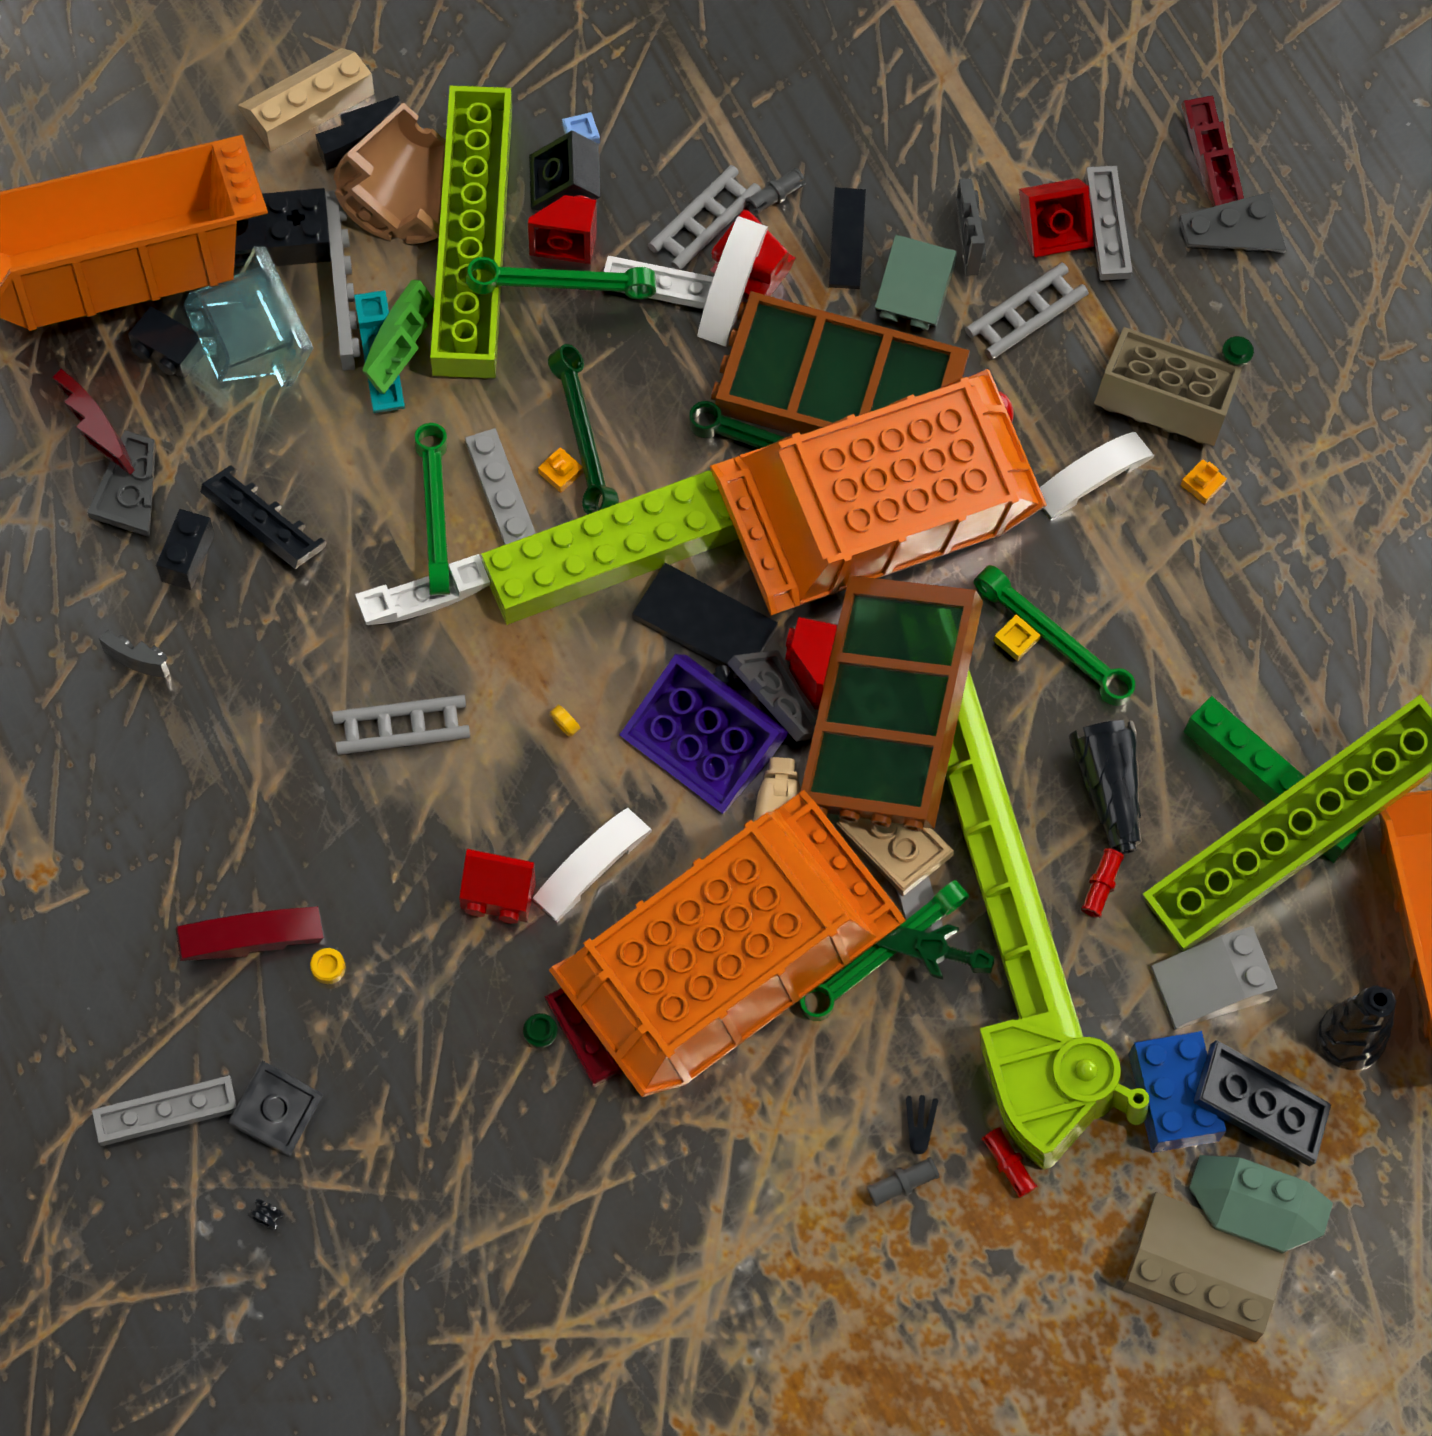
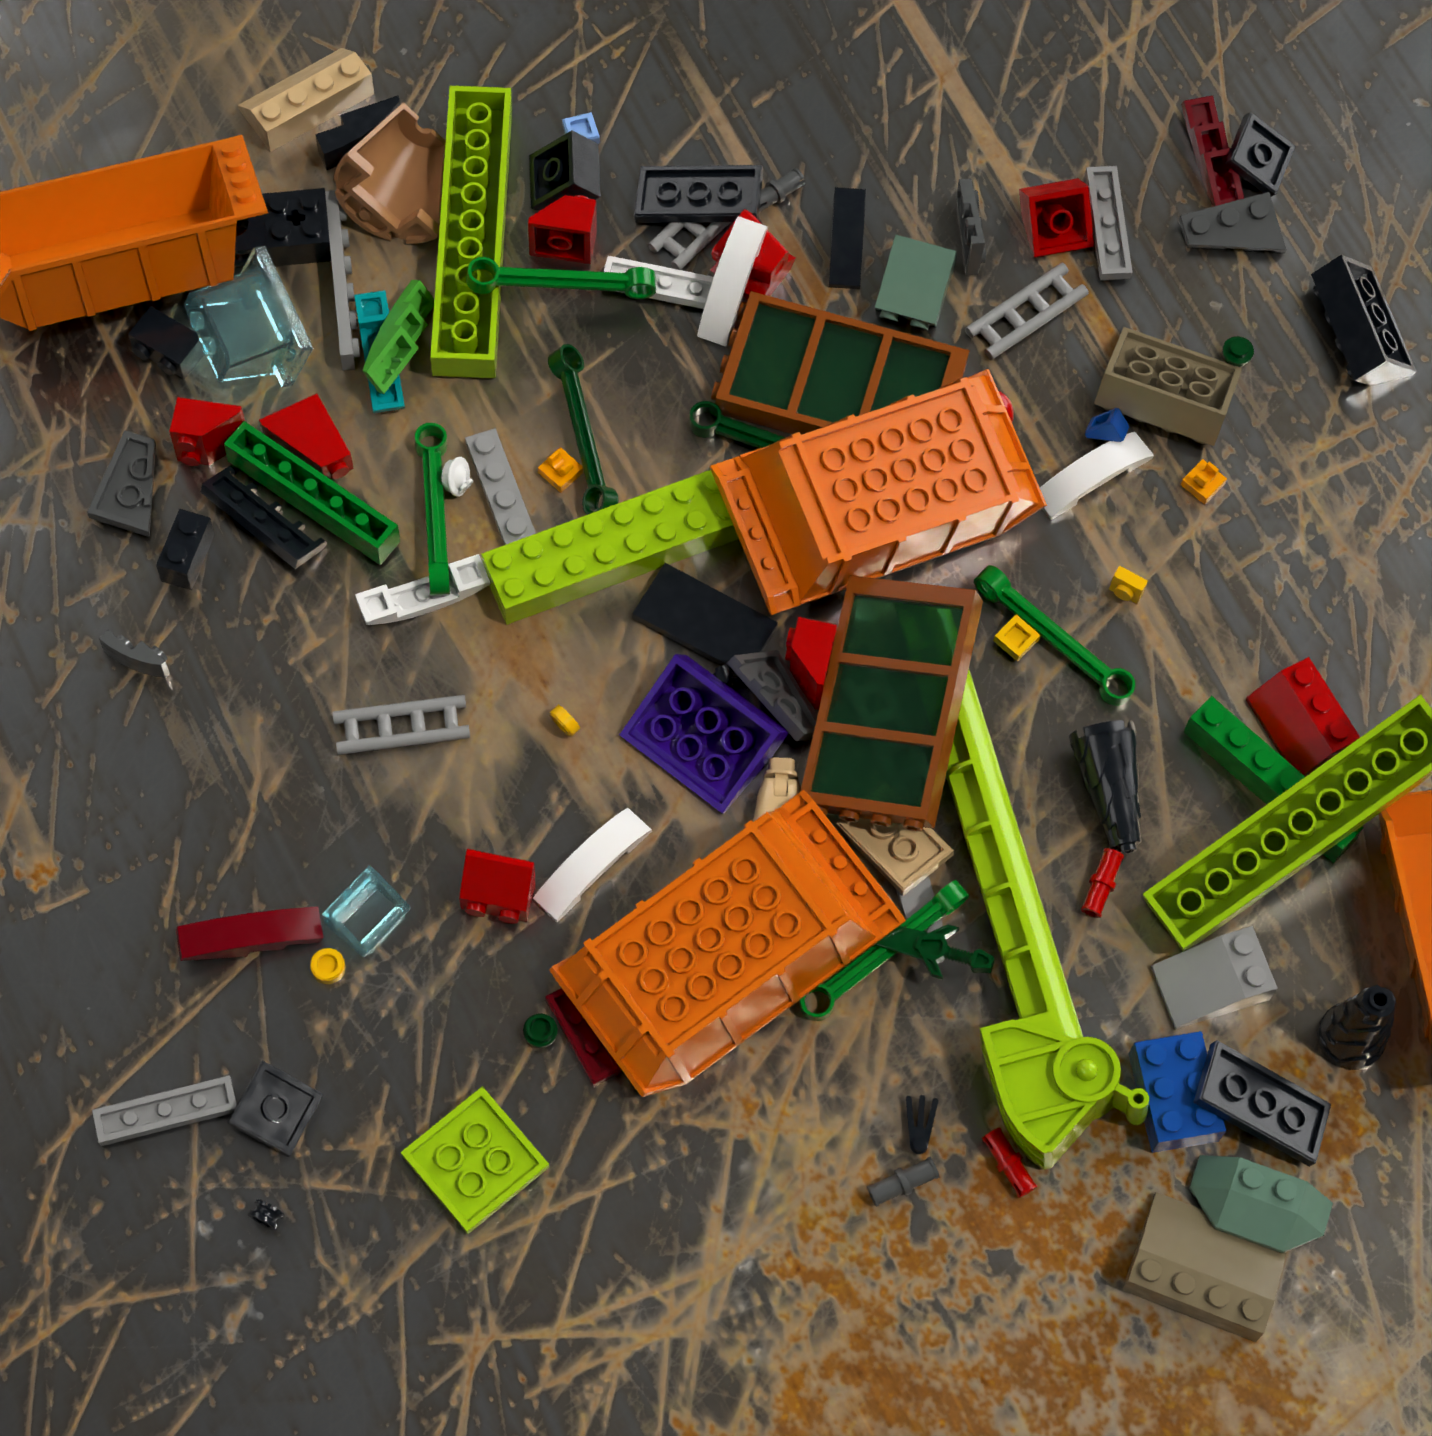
(93, 422): dark red slope -> none
(202, 429): none -> red slope
(310, 435): none -> red slope
(312, 492): none -> green brick
(353, 899): none -> clear light blue tile
(456, 476): none -> white hat
(475, 1160): none -> lime plate
(697, 193): none -> black tile
(1108, 426): none -> blue slope
(1128, 585): none -> yellow plate
(1260, 154): none -> black tile
(1302, 716): none -> red slope
(1362, 322): none -> black slope

